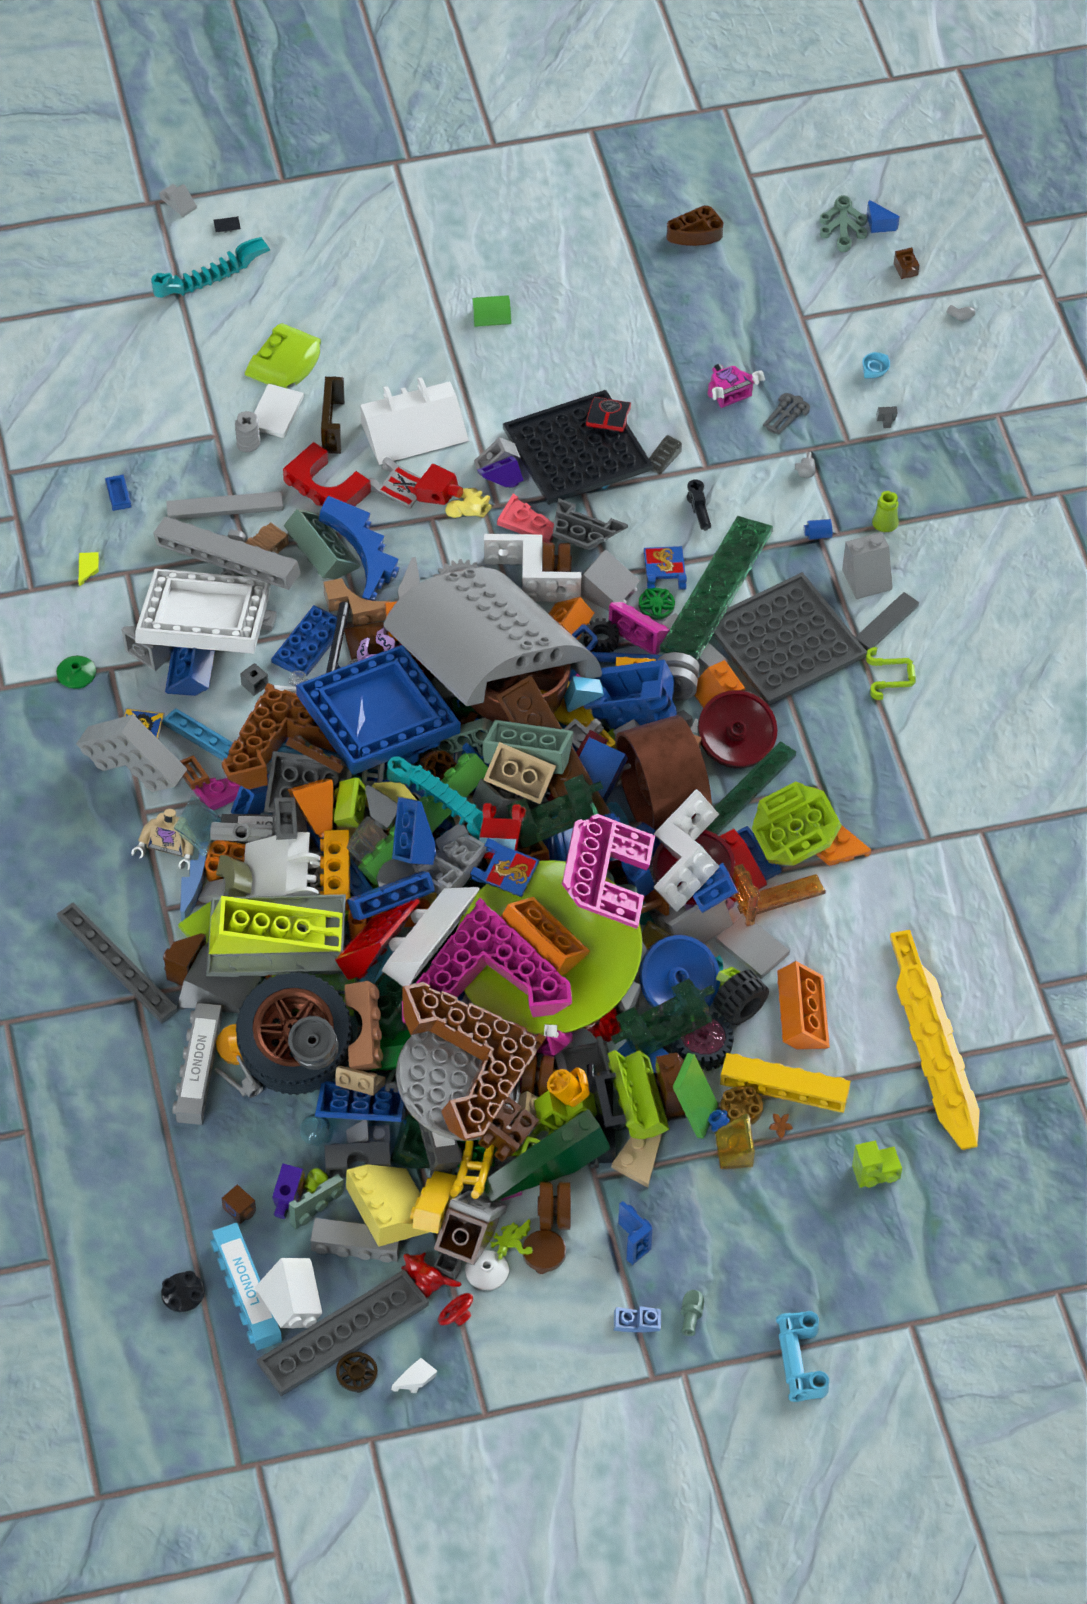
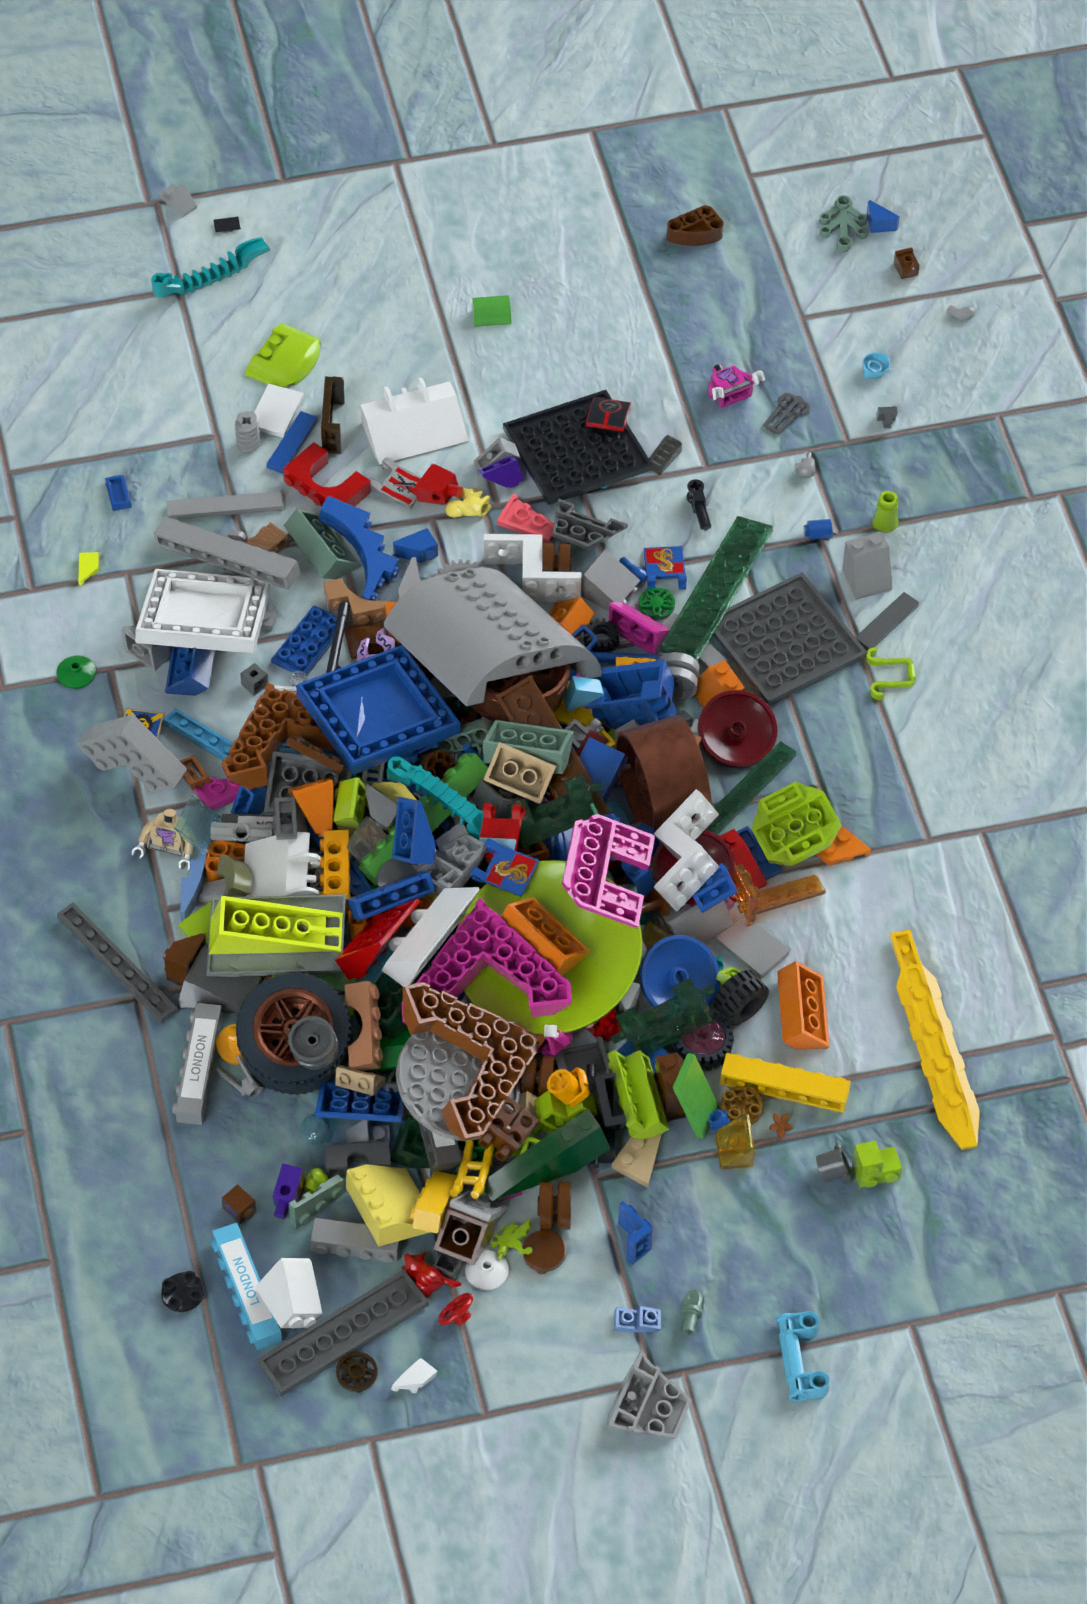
(292, 441): none -> blue tile
(418, 545): none -> blue slope
(637, 571): none -> blue piece
(648, 1402): none -> light grey wedge
(834, 1165): none -> dark grey piece

